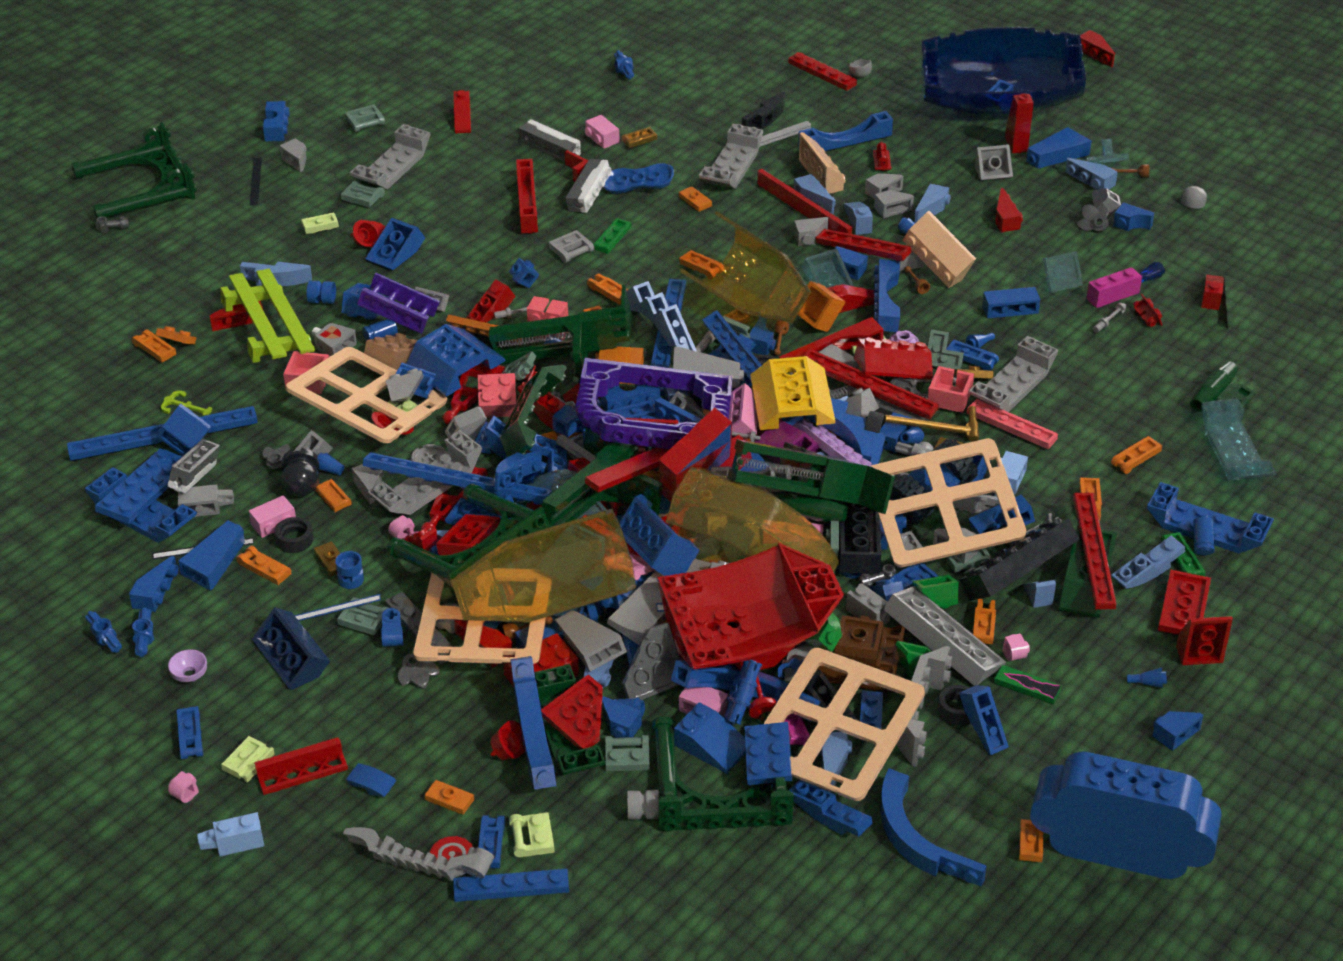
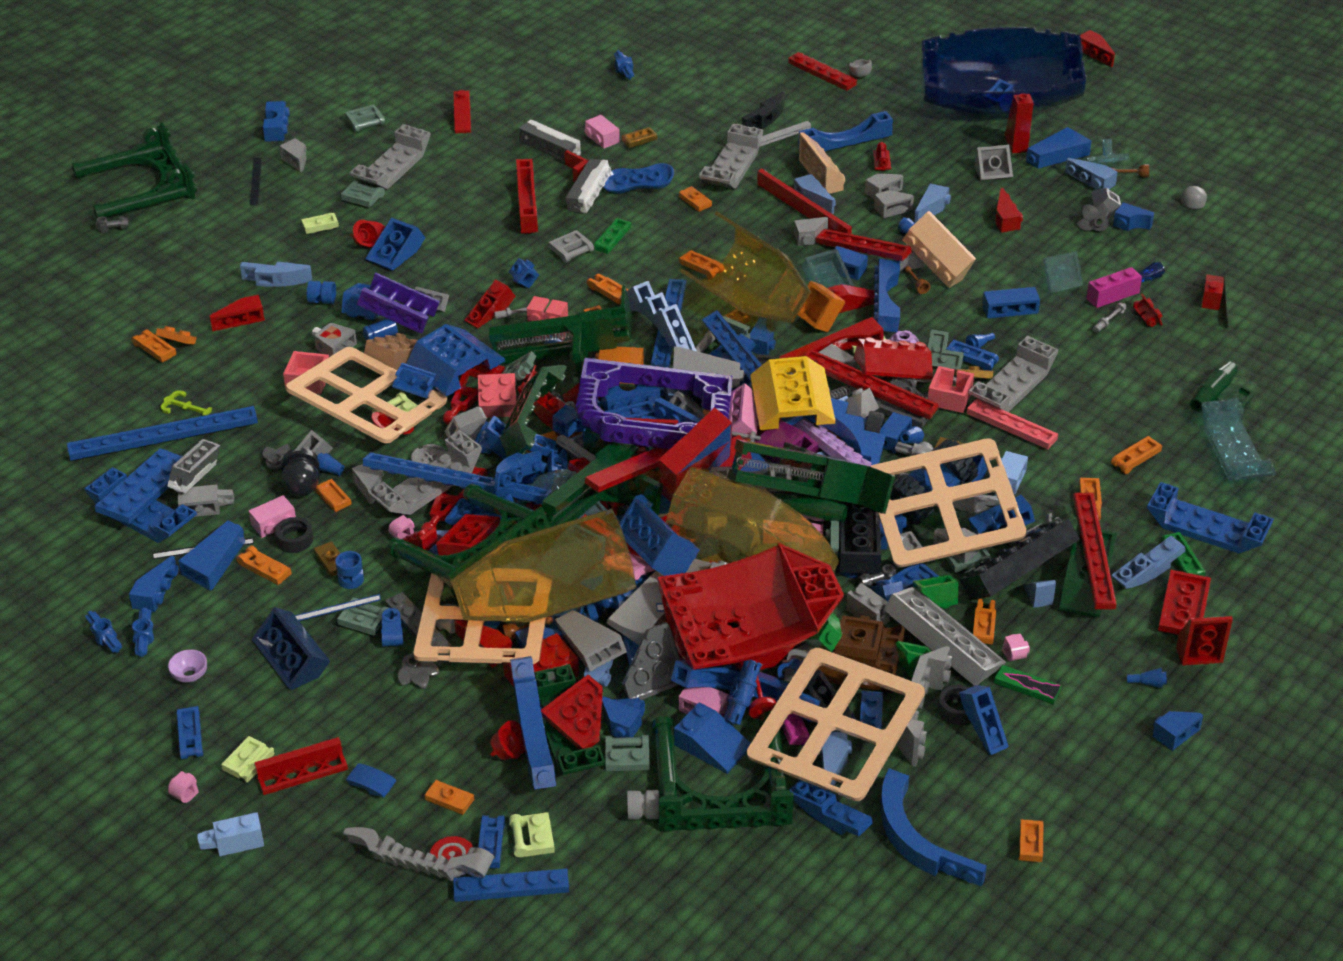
(183, 430): blue slope -> none
(249, 298): lime fence -> none
(403, 387): light grey slope -> none
(473, 326): orange wing -> none
(768, 753): blue plate -> none
(779, 325): dark orange hinge -> none
(859, 217): medium blue slope -> none
(970, 430): pearl gold bar -> none
(1126, 815): blue brick -> none
(1203, 536): blue piece -> none

